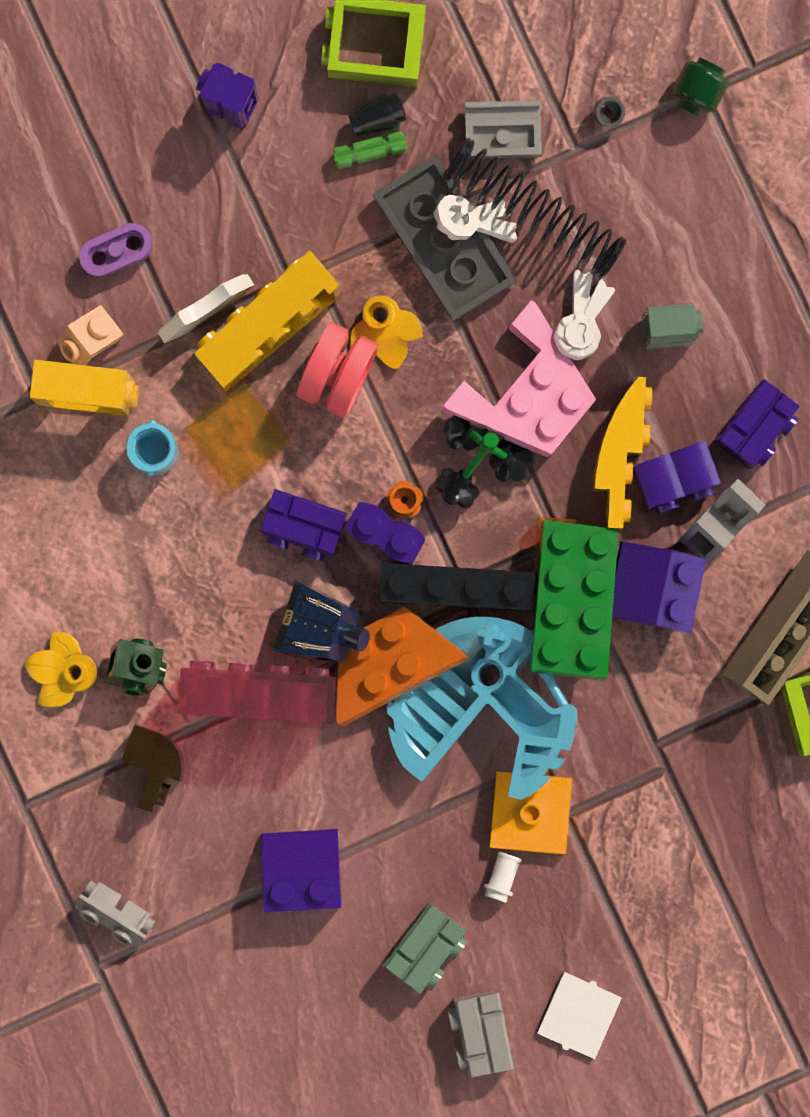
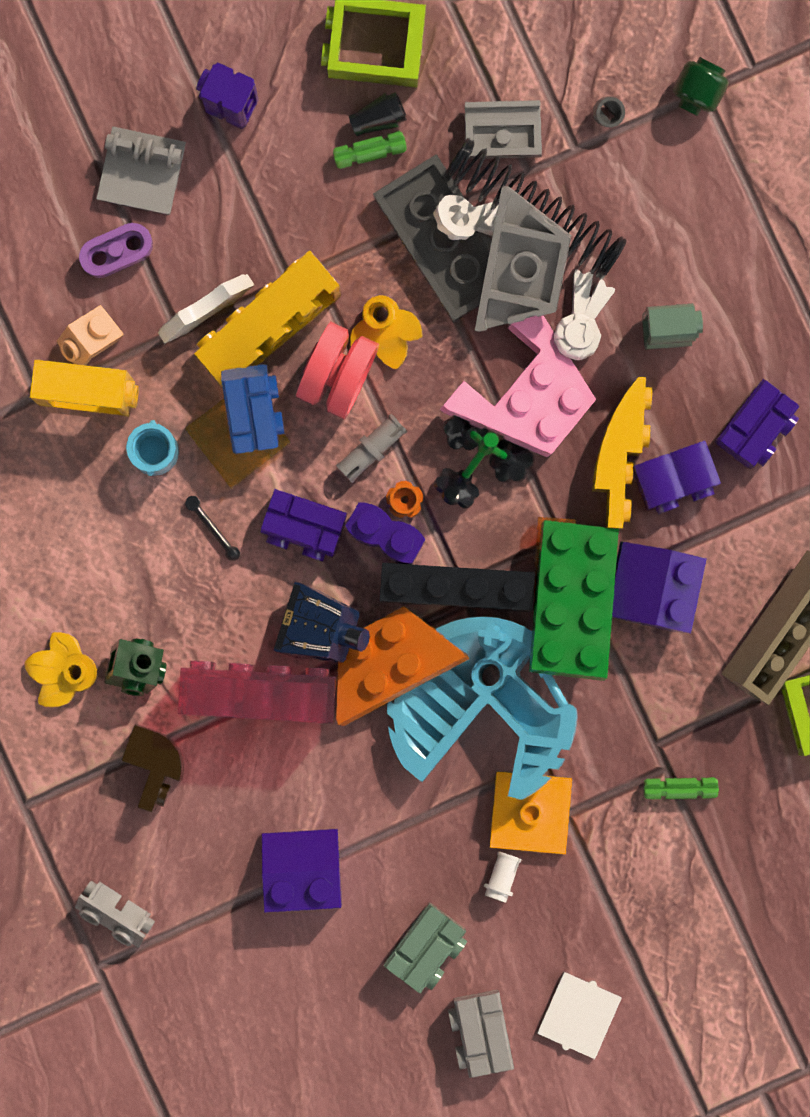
(140, 170): none -> light grey hinge
(193, 504): none -> black hinge
(250, 408): none -> blue brick
(371, 448): none -> light grey pin
(522, 265): none -> light grey wing
(681, 788): none -> bright green axle
(722, 521): light grey brick -> none

